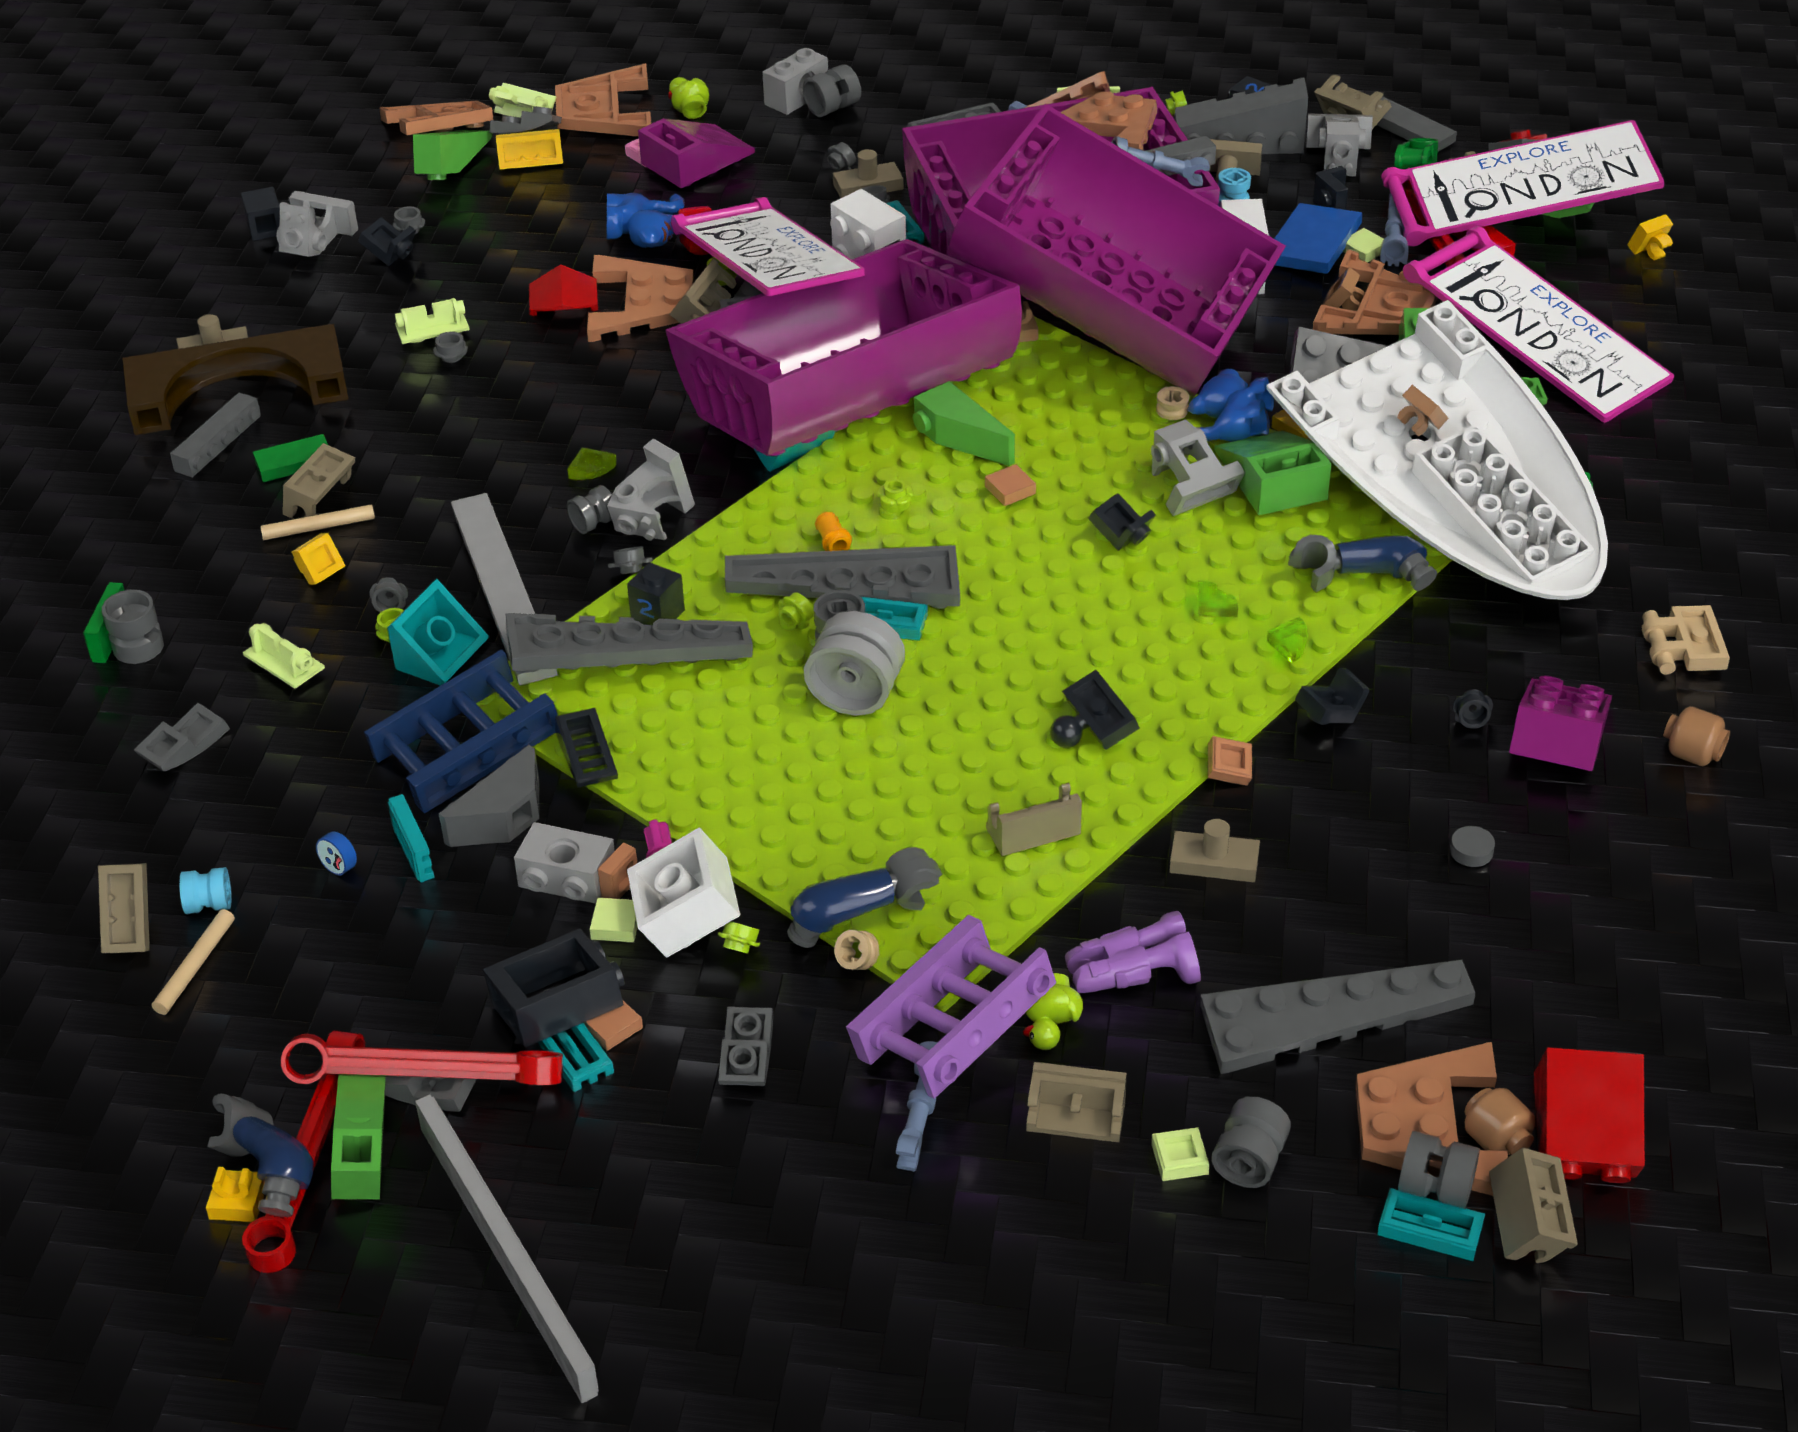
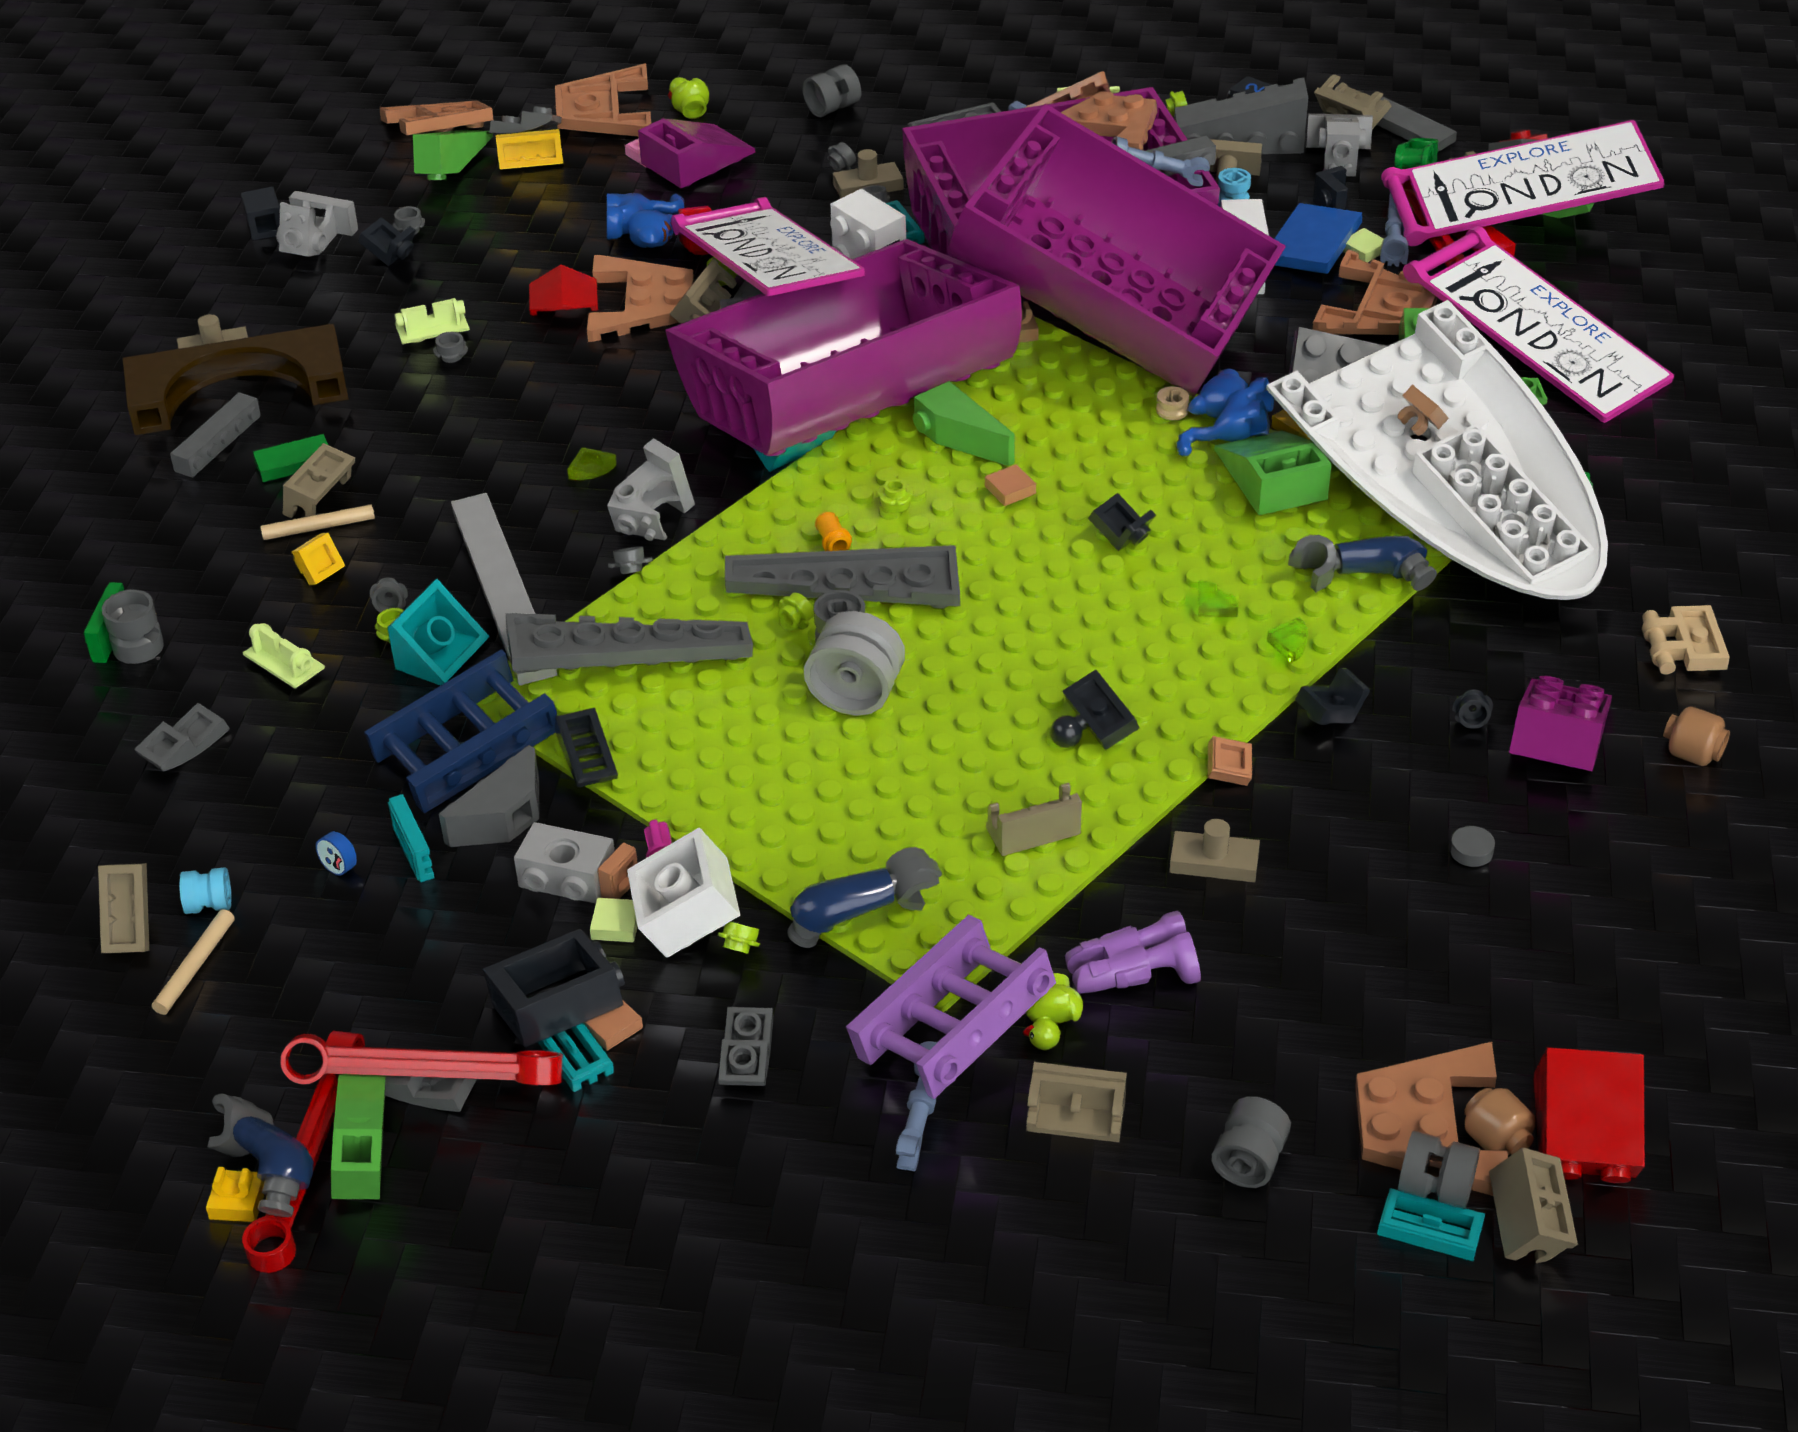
(508, 1250): light grey tile -> none
(512, 100): yellowish green hinge -> none
(589, 510): dark grey wheel -> none
(655, 594): black brick -> none
(785, 79): light grey brick -> none
(845, 953): tan bush -> none
(903, 617): teal tile -> none
(1180, 1154): yellowish green tile -> none
(1197, 481): light grey tile -> none
(1266, 1020): dark grey wing -> none
(1344, 292): medium nougat tile -> none
(1652, 237): yellow tile -> none

